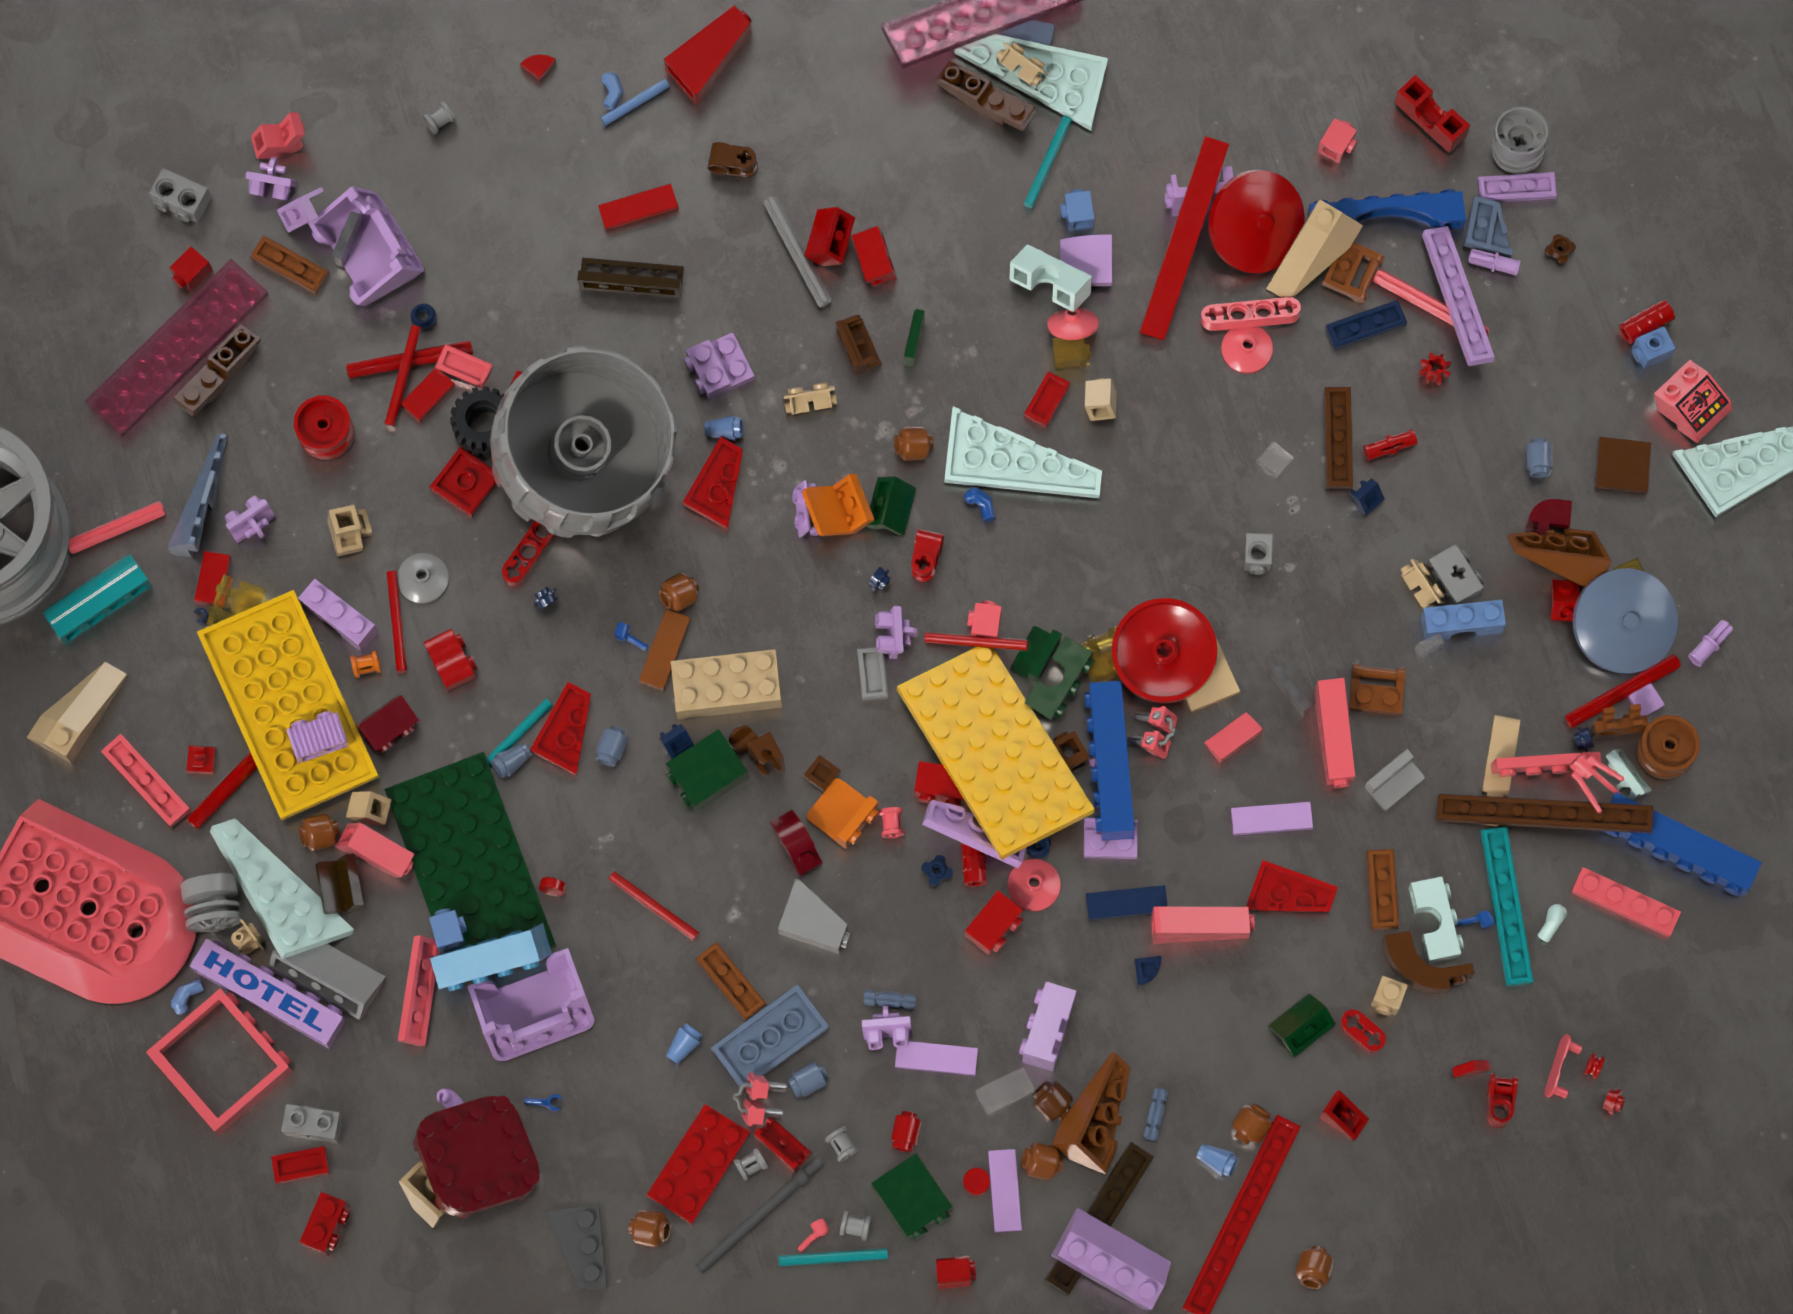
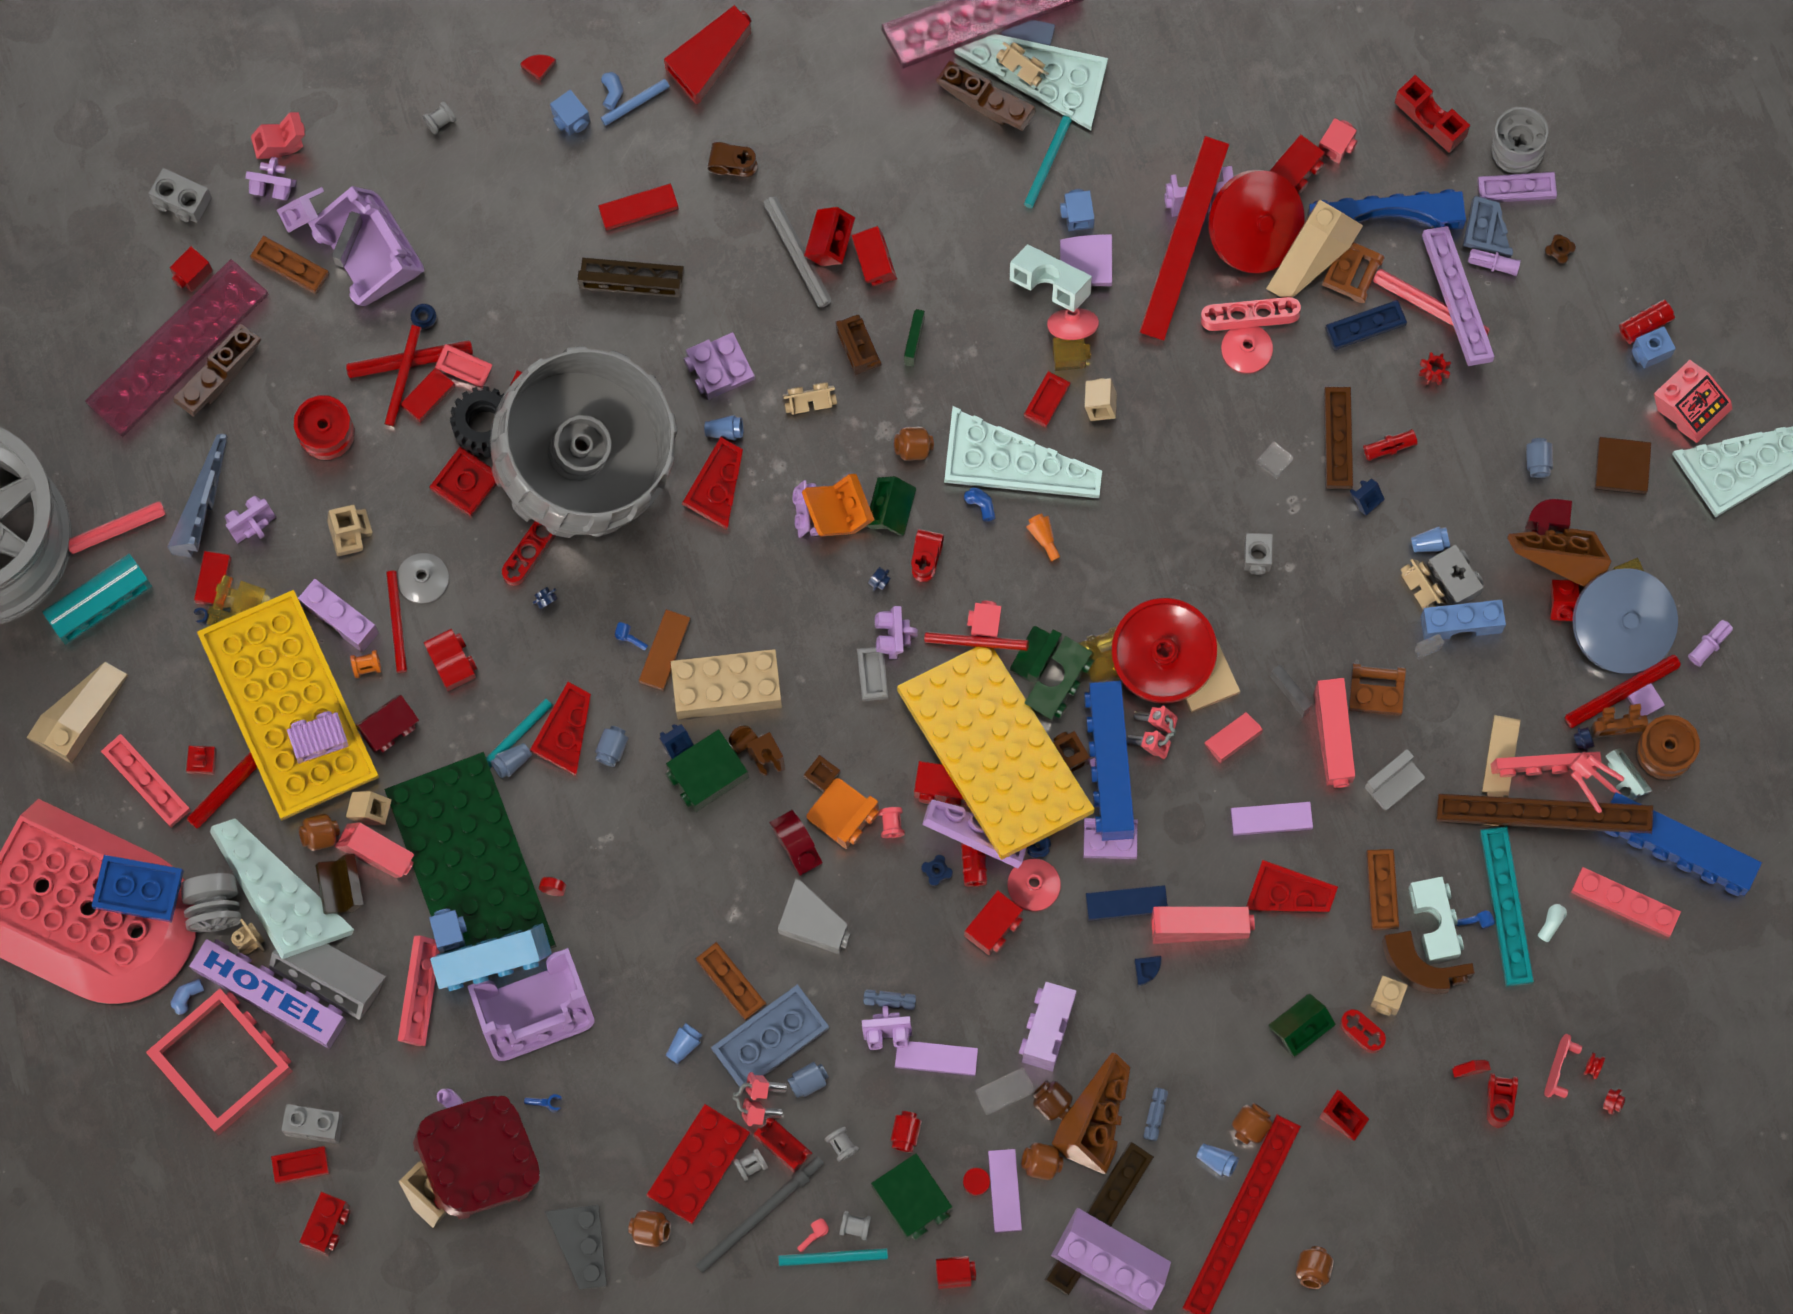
(137, 888): none -> blue plate
(569, 113): none -> medium blue brick
(653, 905): red bar -> none
(678, 592): dark orange head -> none
(1041, 529): none -> orange cone
(1300, 163): none -> red brick
(1431, 541): none -> medium blue cone

